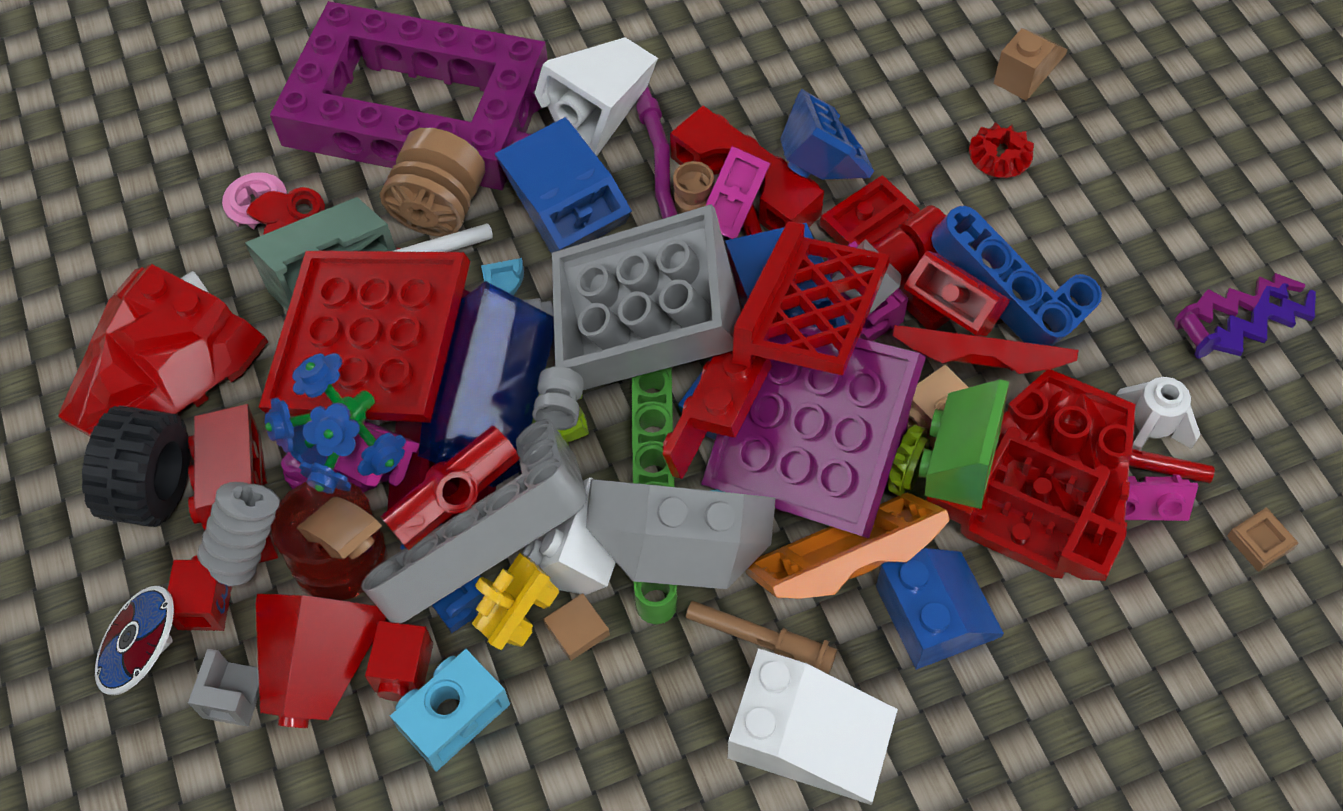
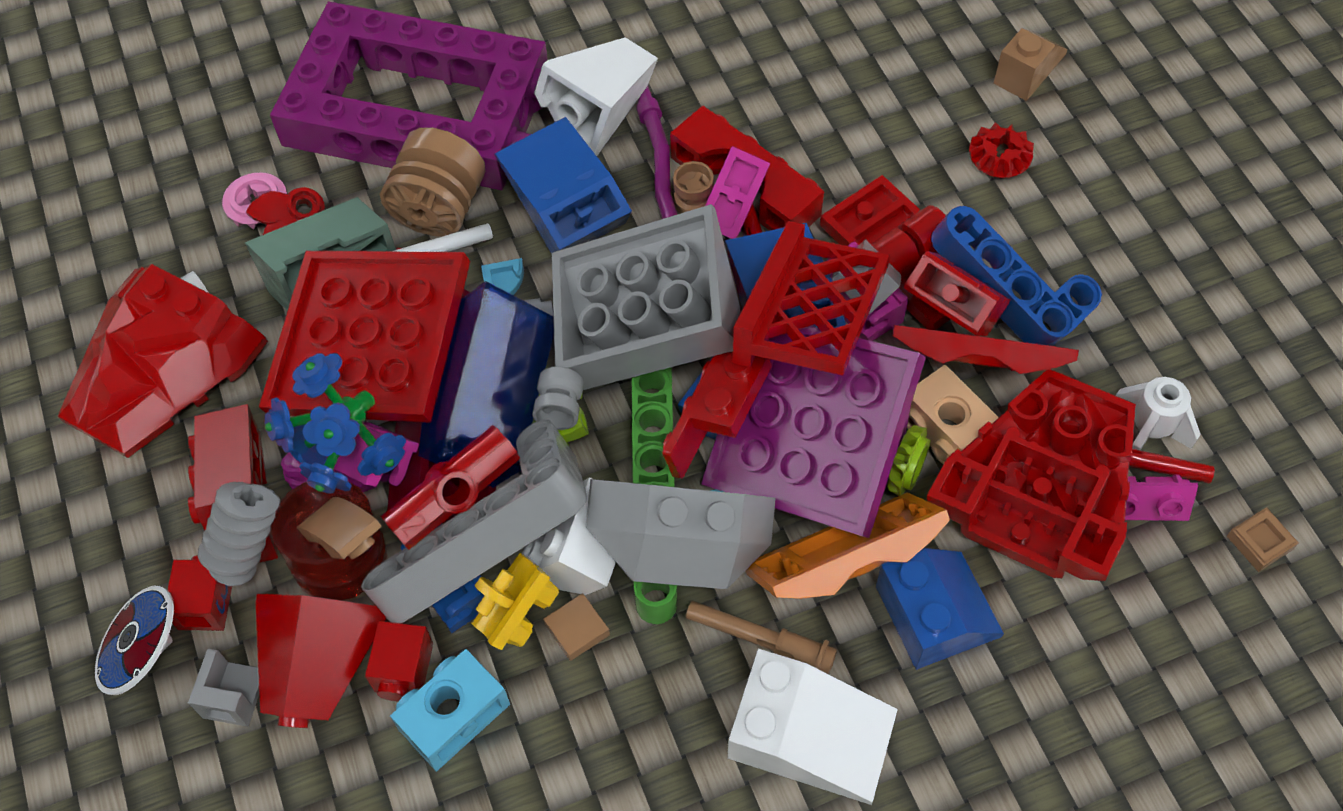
(136, 466): black tyre -> none
(820, 143): blue wedge -> none
(964, 444): bright green slope -> none
(1231, 340): piece -> none

